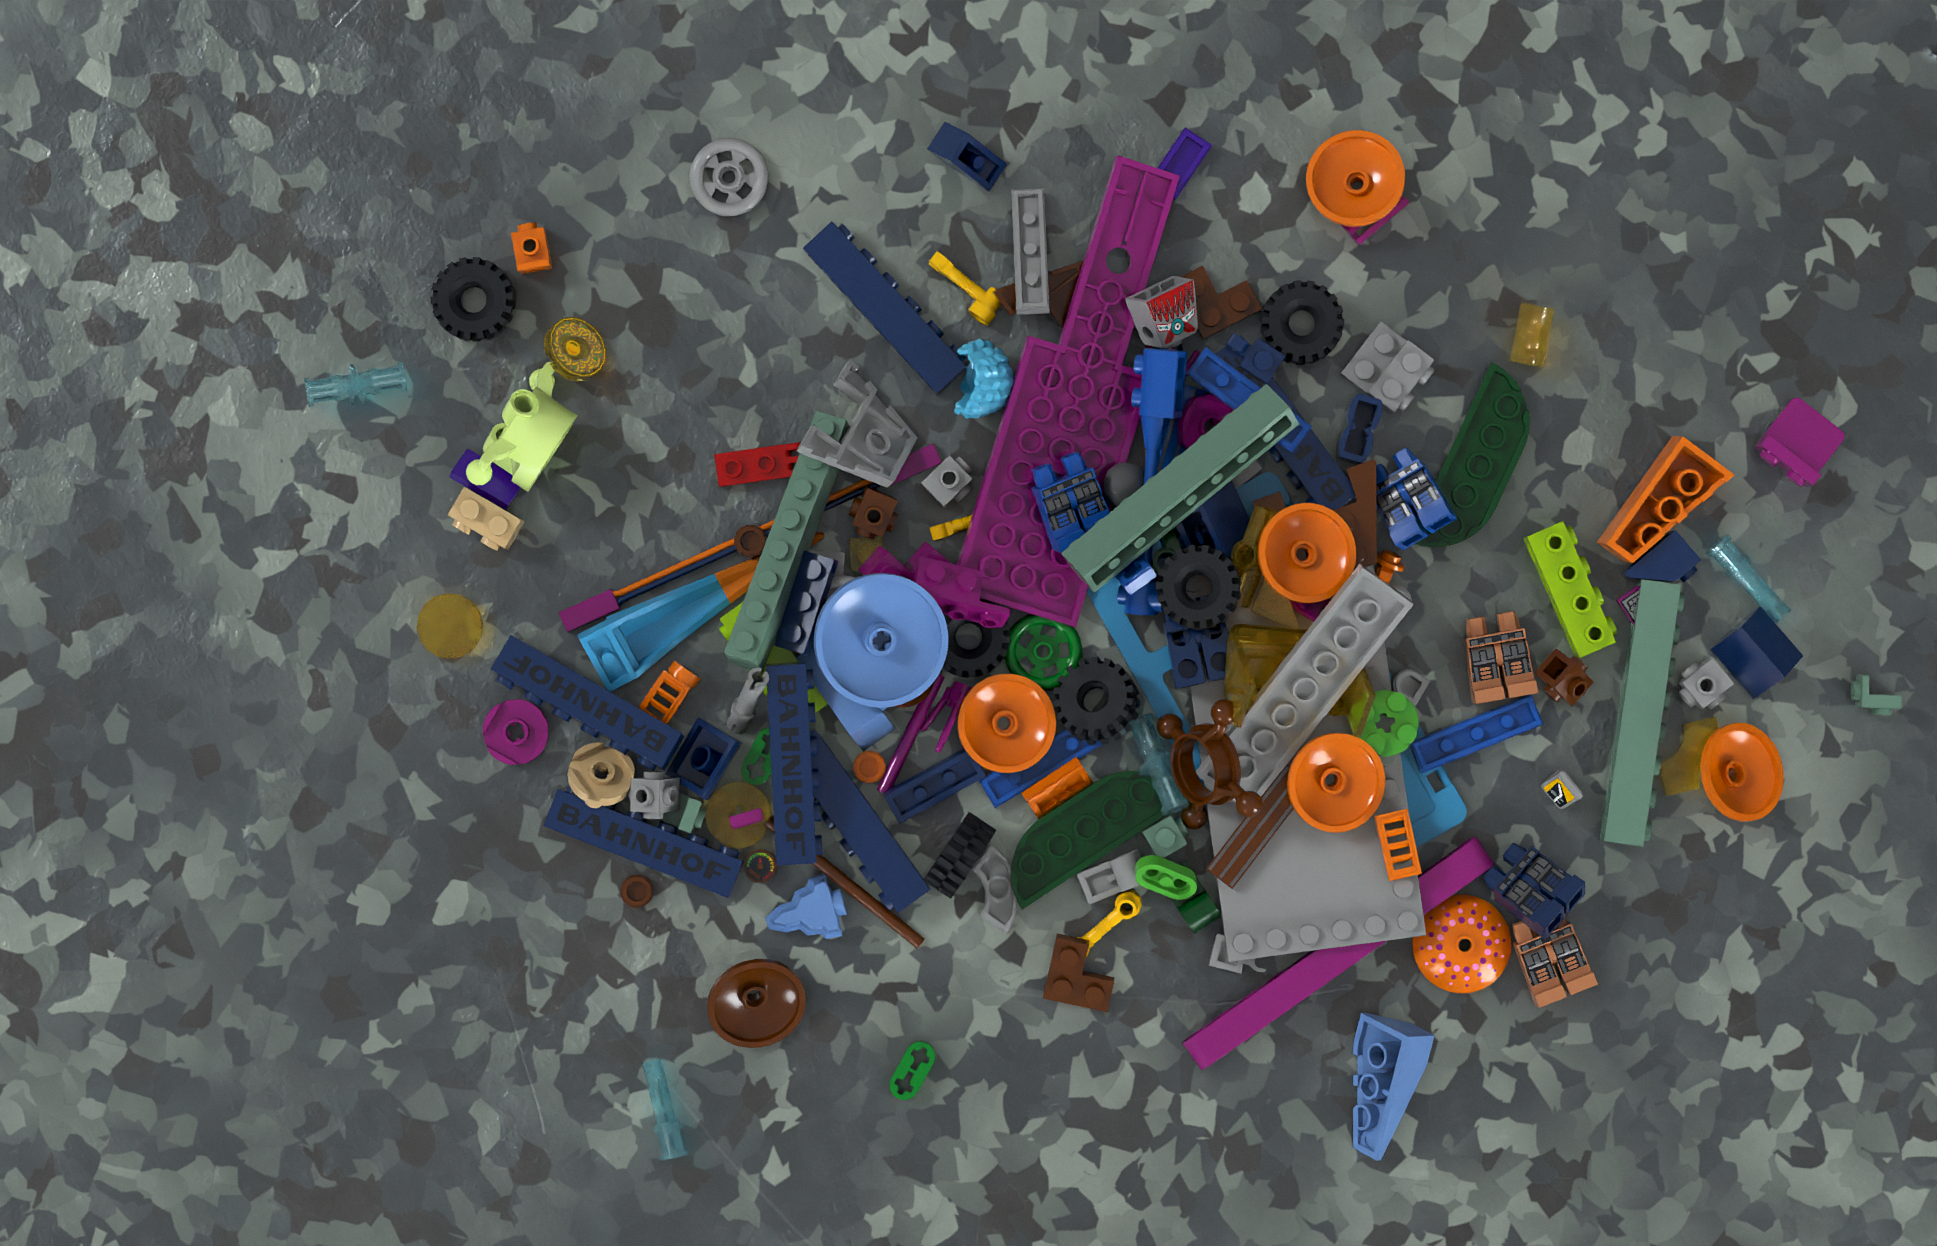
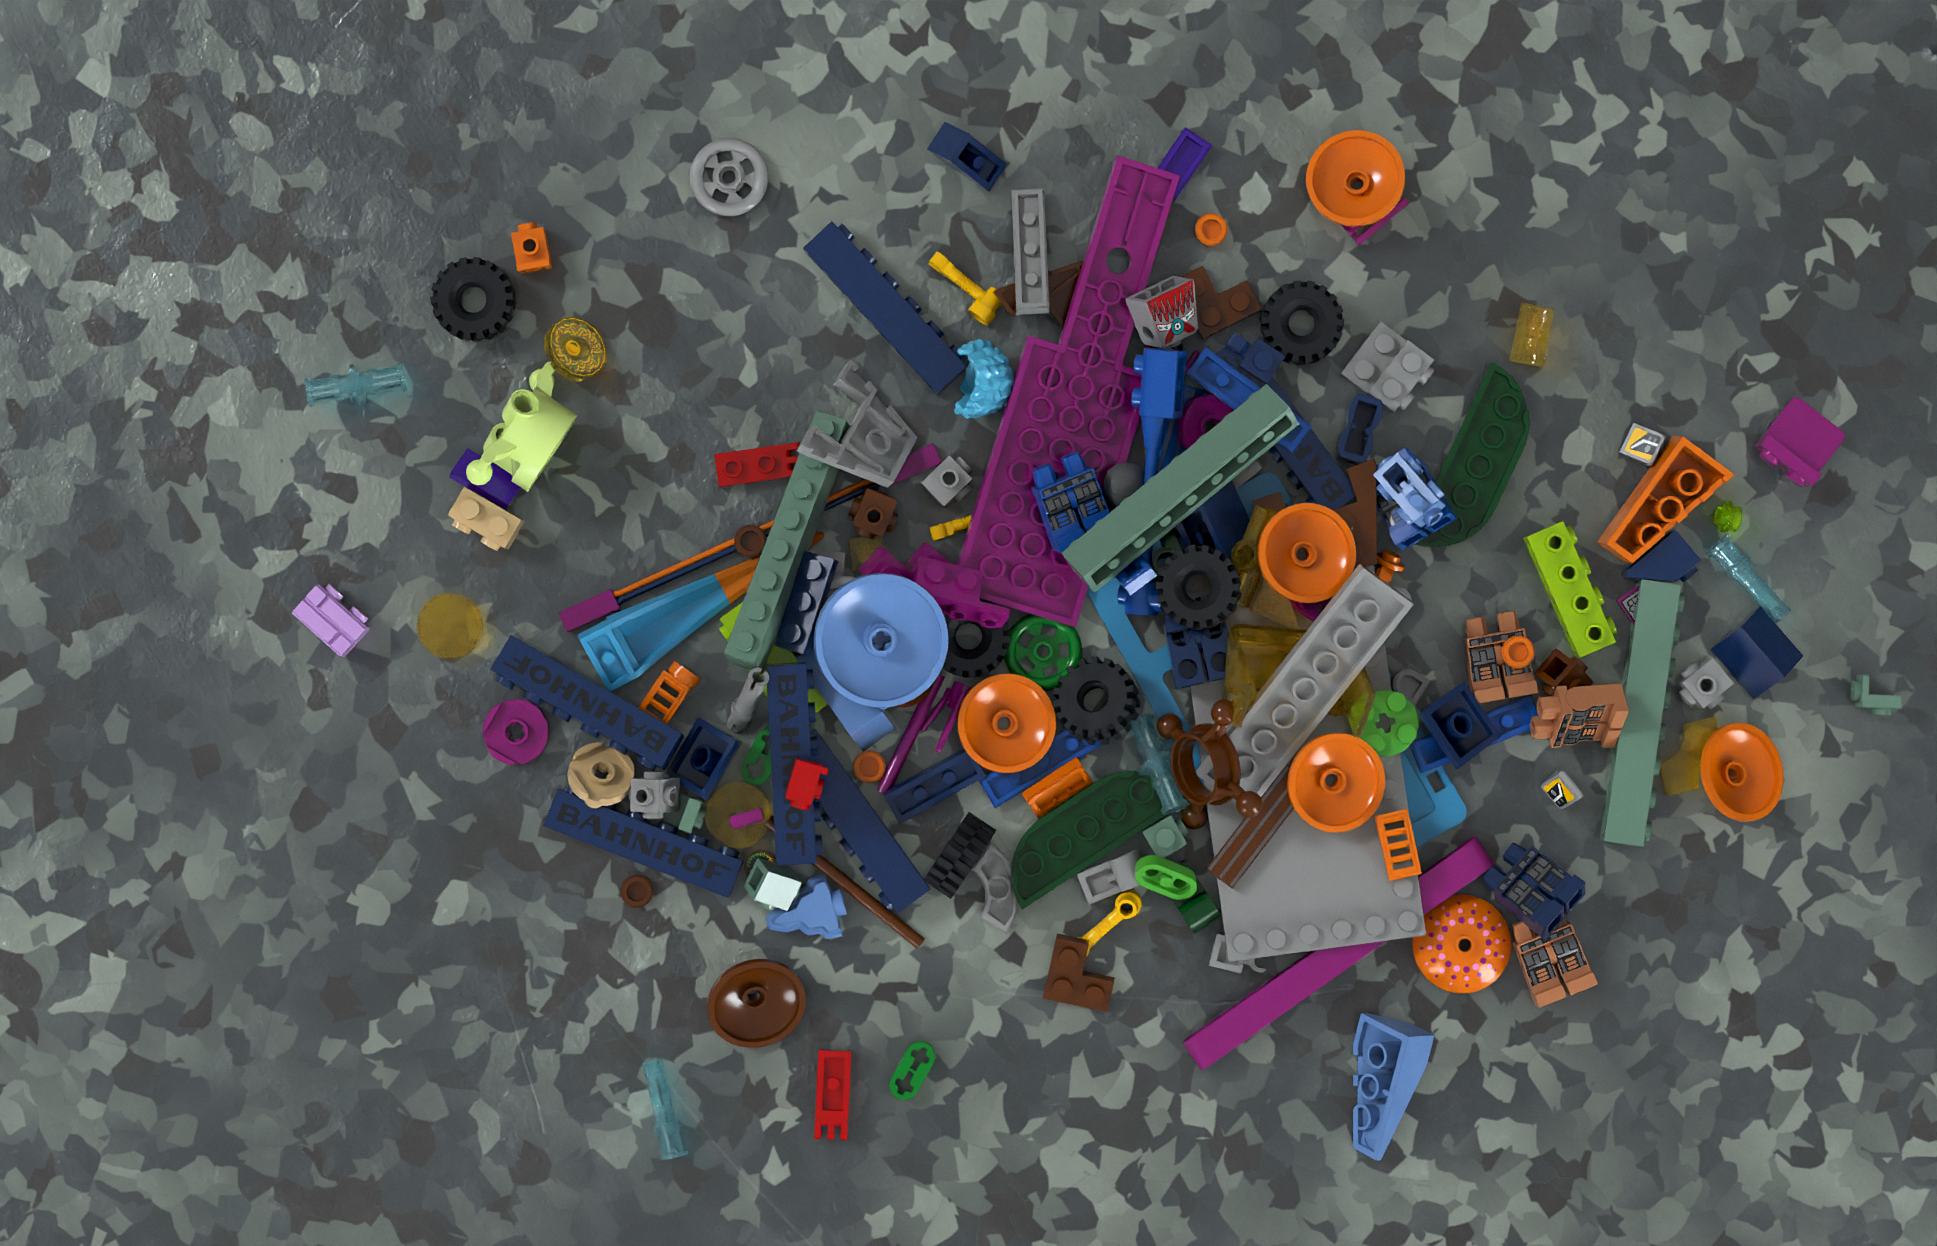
(331, 619): none -> lavender brick
(772, 885): none -> brick
(805, 783): none -> red brick
(832, 1092): none -> red hinge
(1211, 229): none -> orange tile
(1417, 499): none -> medium blue brick
(1459, 724): none -> dark blue slope
(1517, 652): none -> orange tile
(1581, 715): none -> nougat hips
(1642, 444): none -> slope
(1728, 517): none -> clear neon green plate

